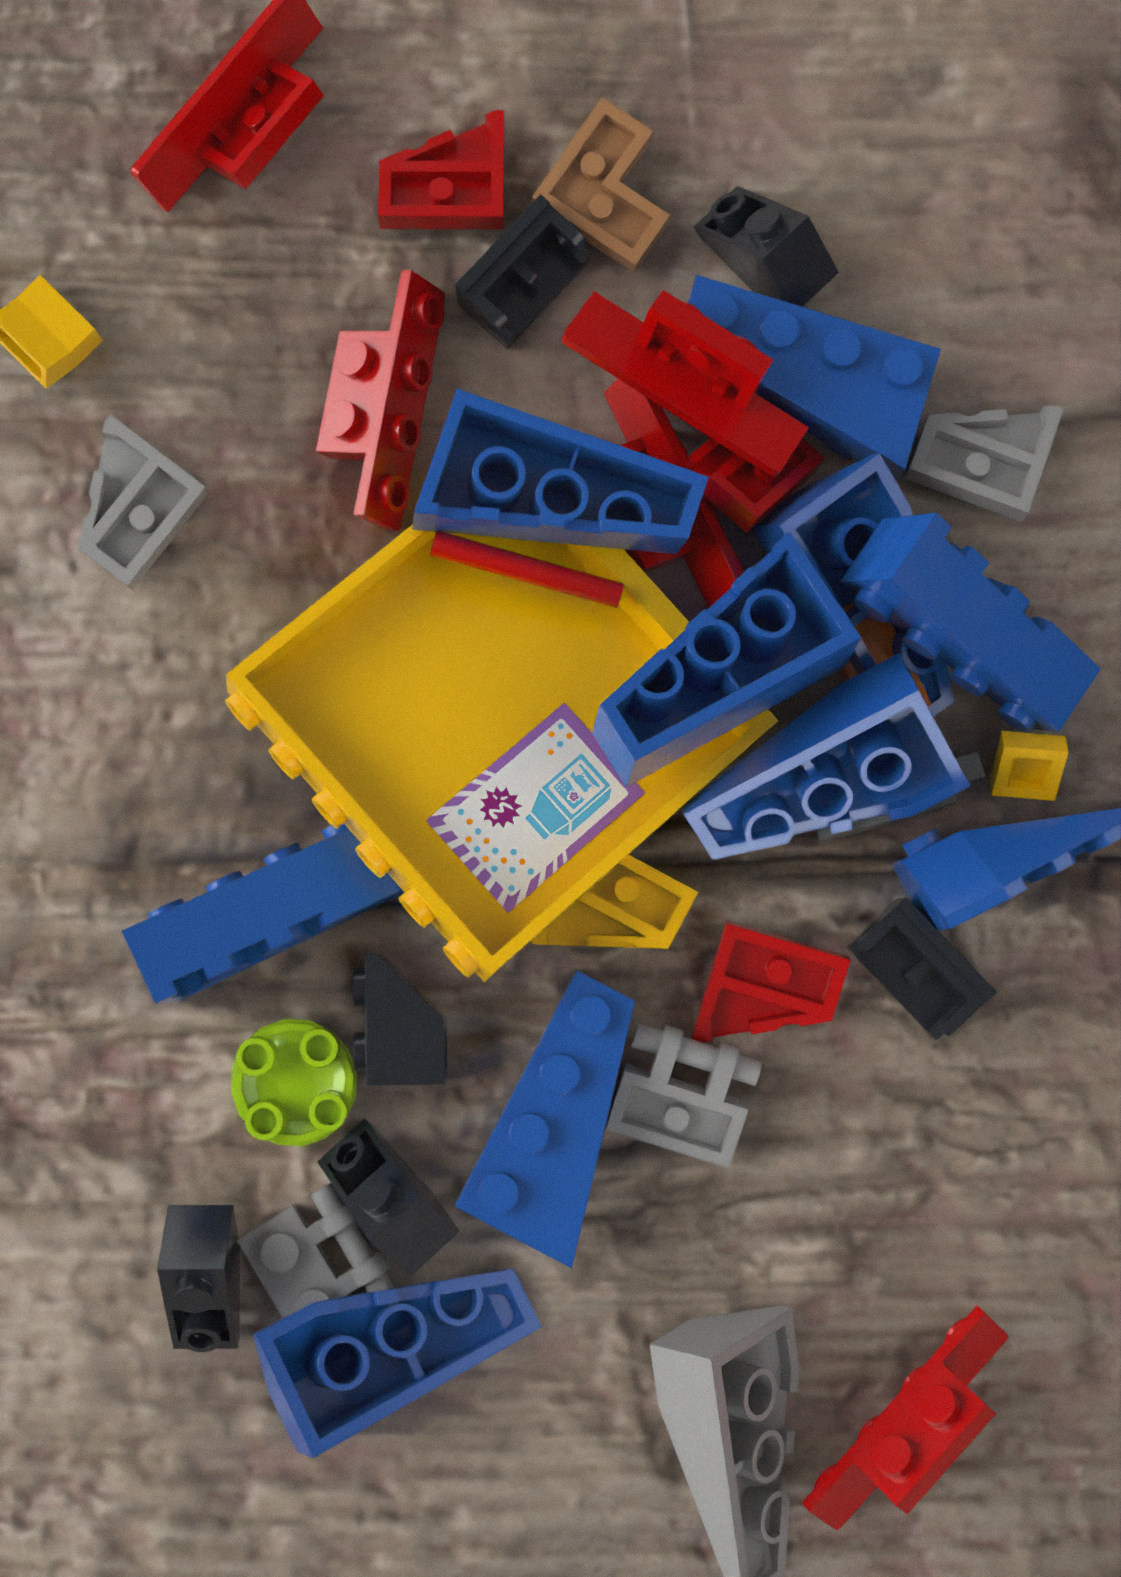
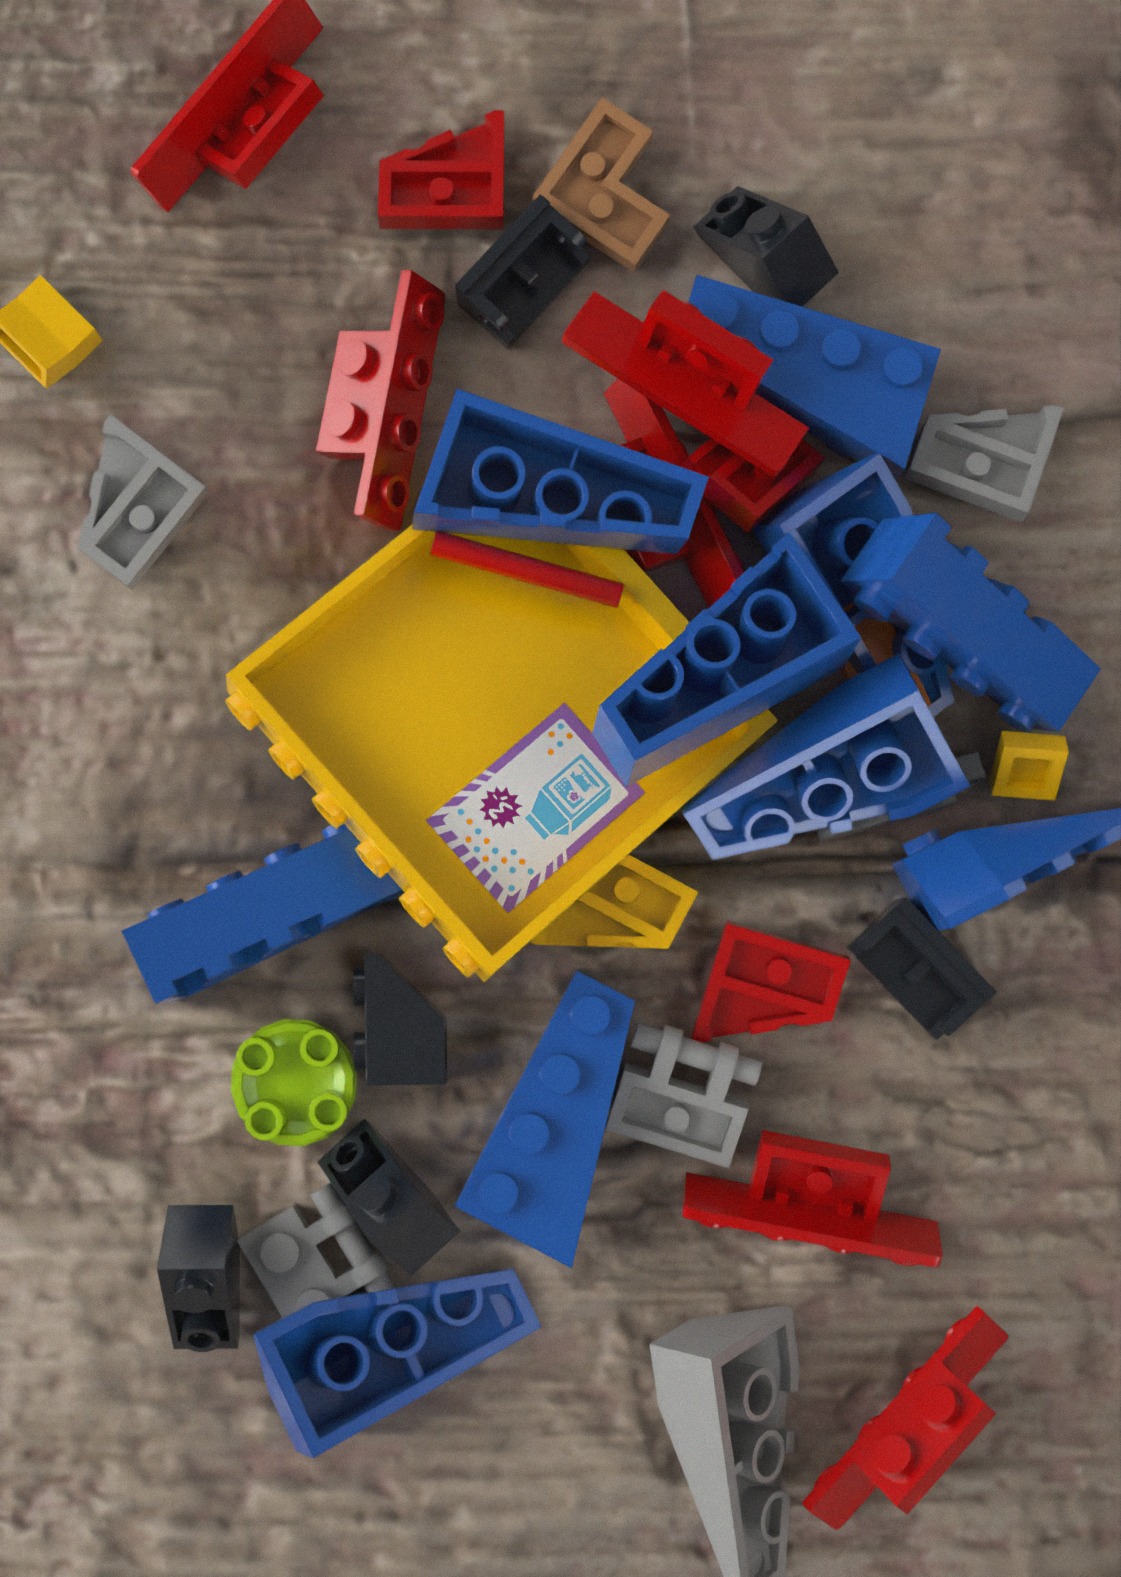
(816, 1197): none -> red bracket

